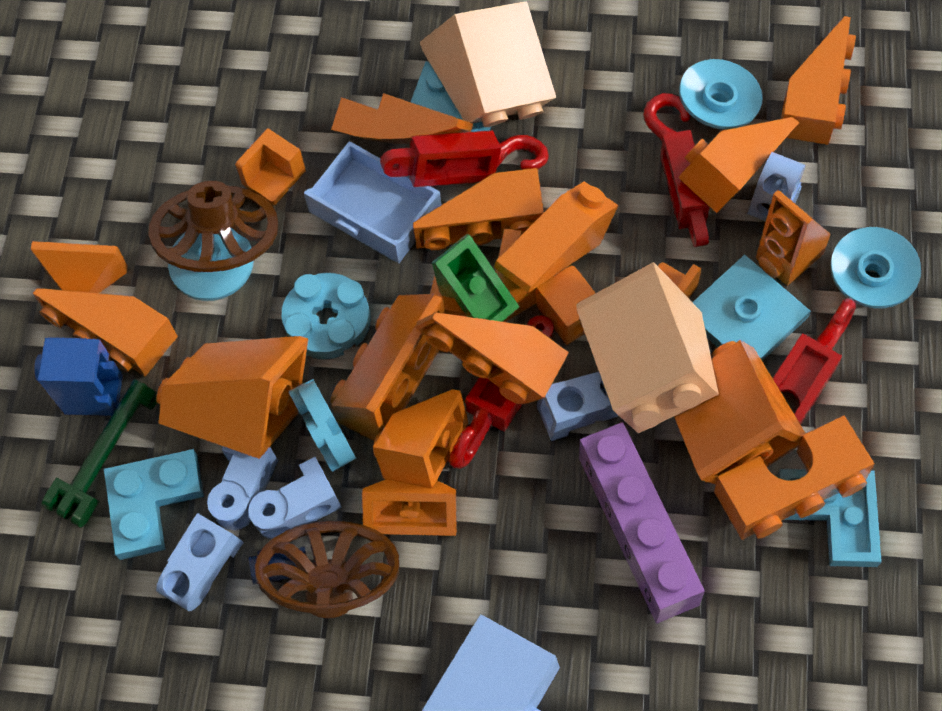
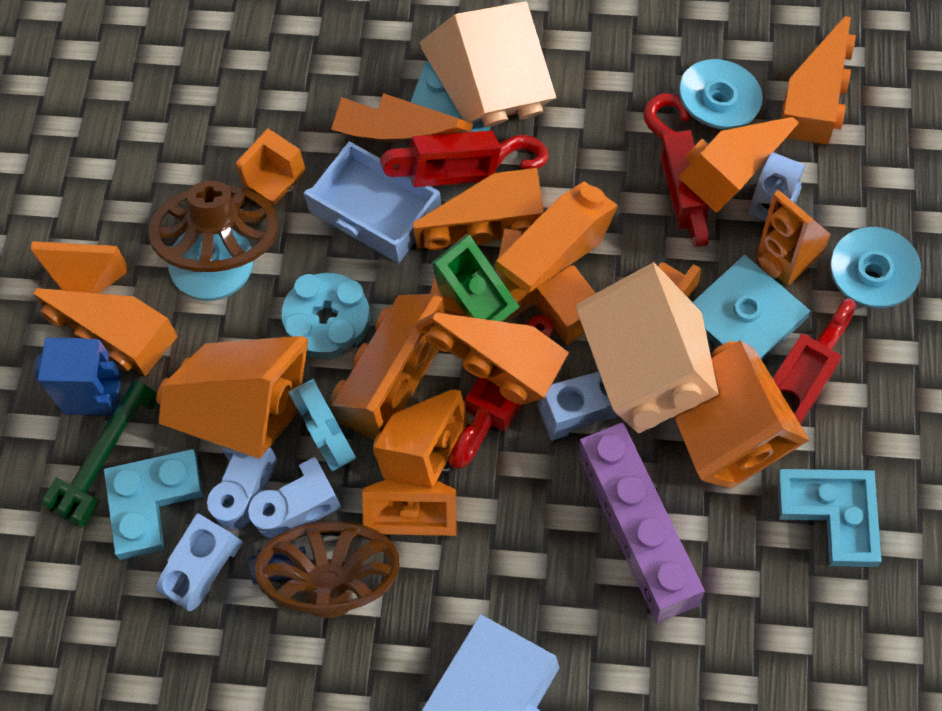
(760, 501): orange arch -> none

